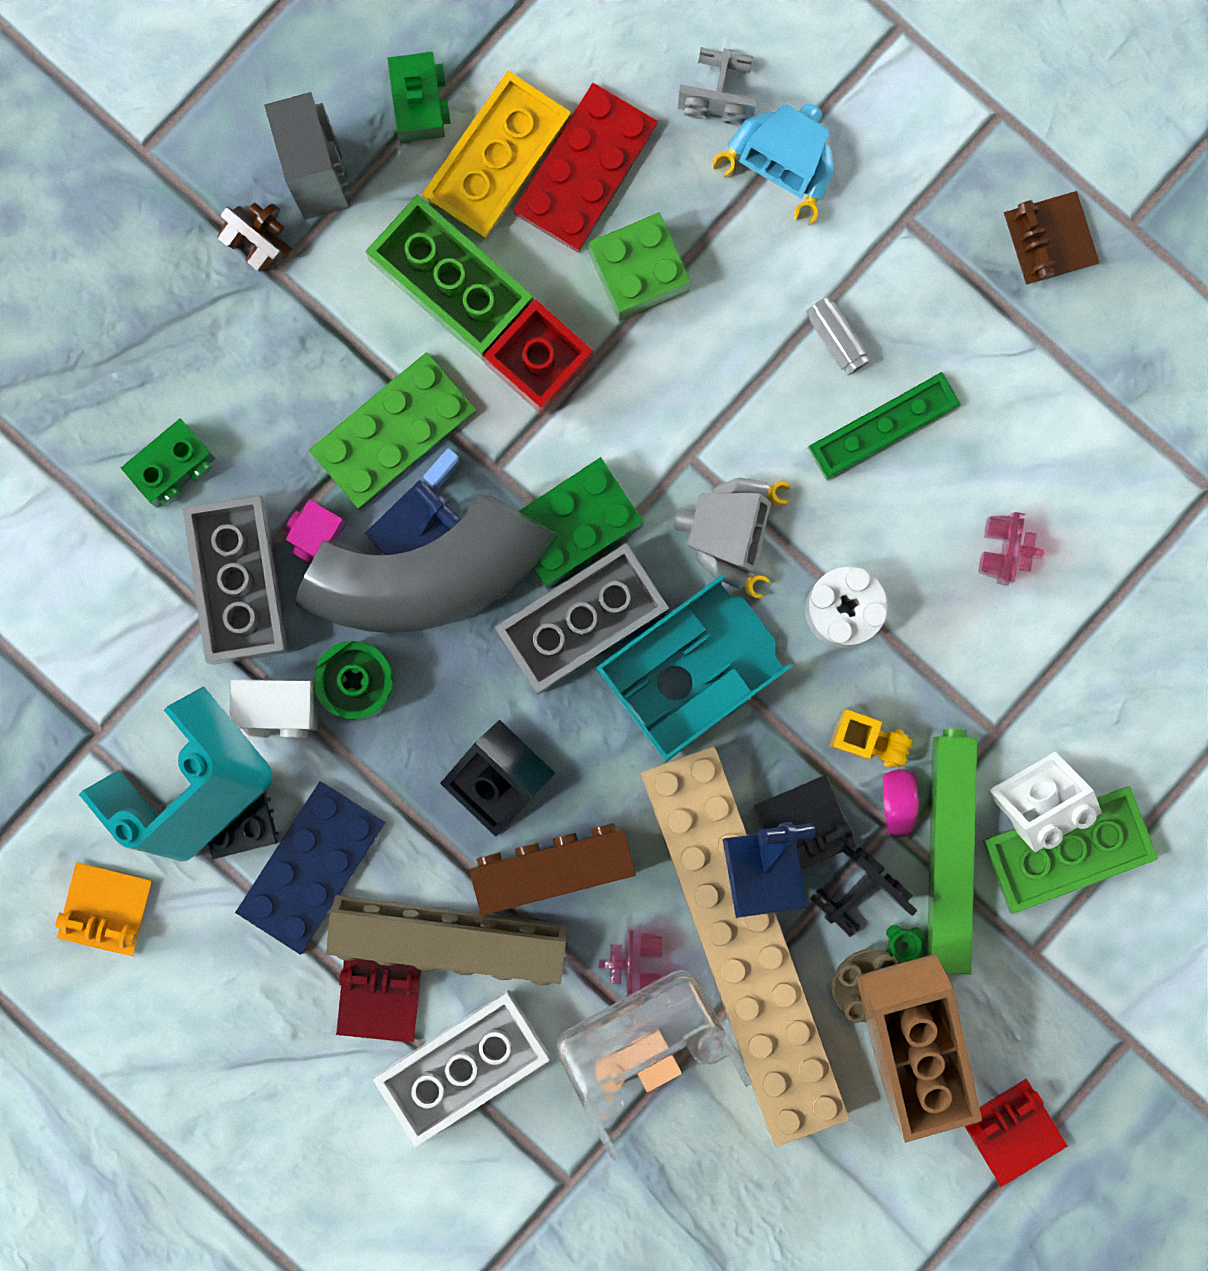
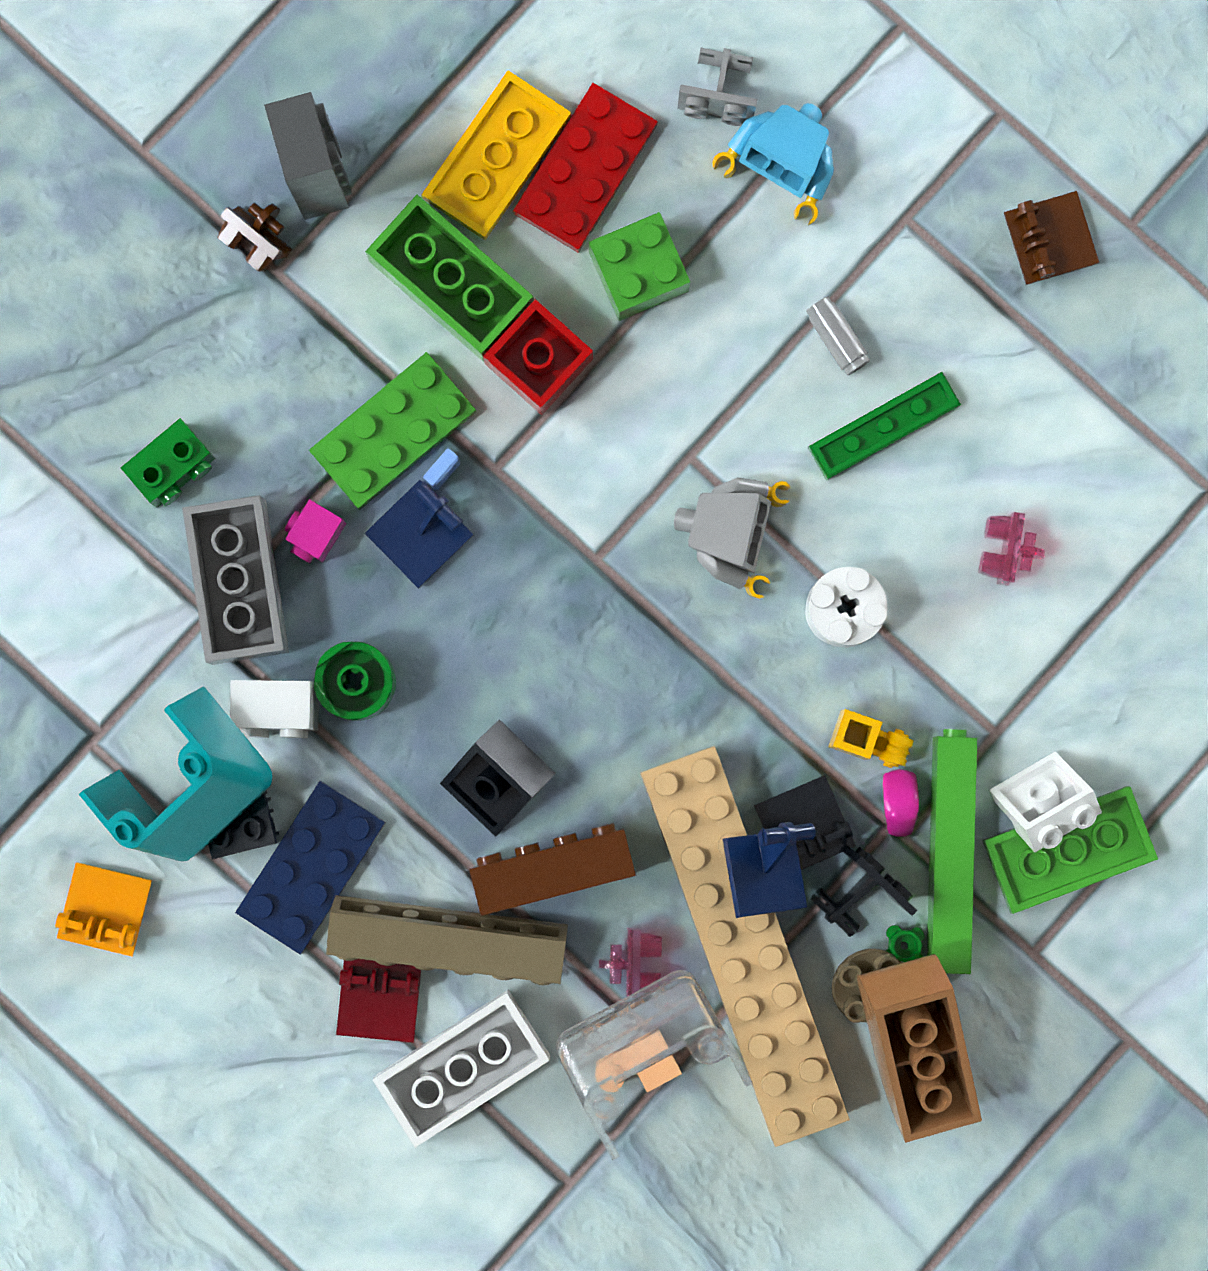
(416, 96): green brick -> none
(428, 584): dark grey brick -> none
(582, 618): light grey brick -> none
(587, 515): green brick -> none
(720, 648): teal piece -> none
(1015, 1133): red hinge -> none

